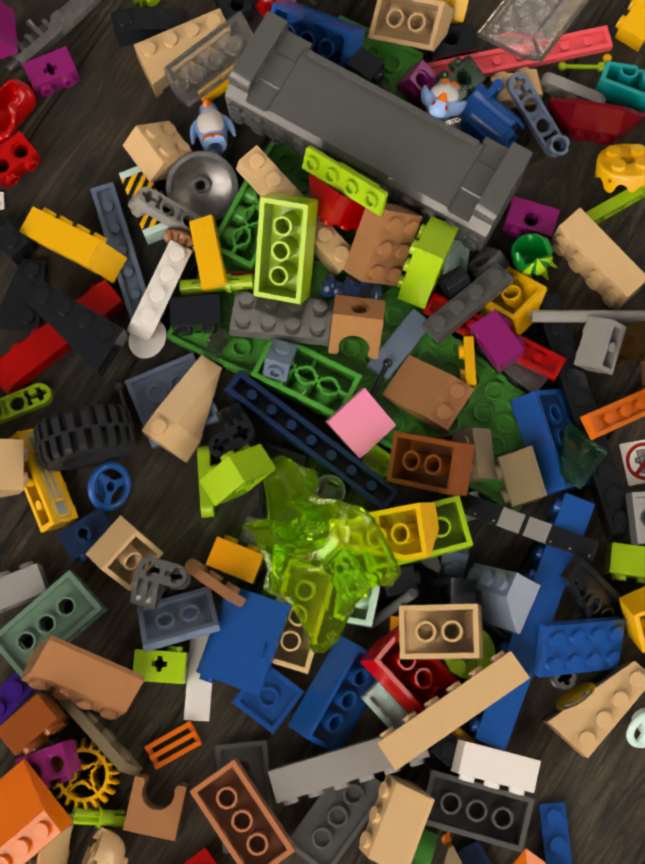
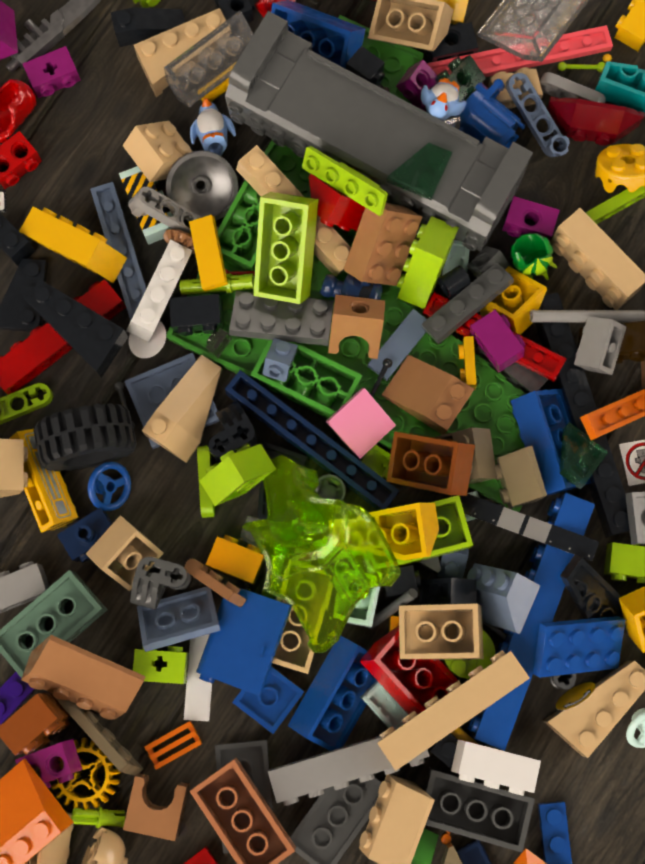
(422, 171): none -> clear green wing

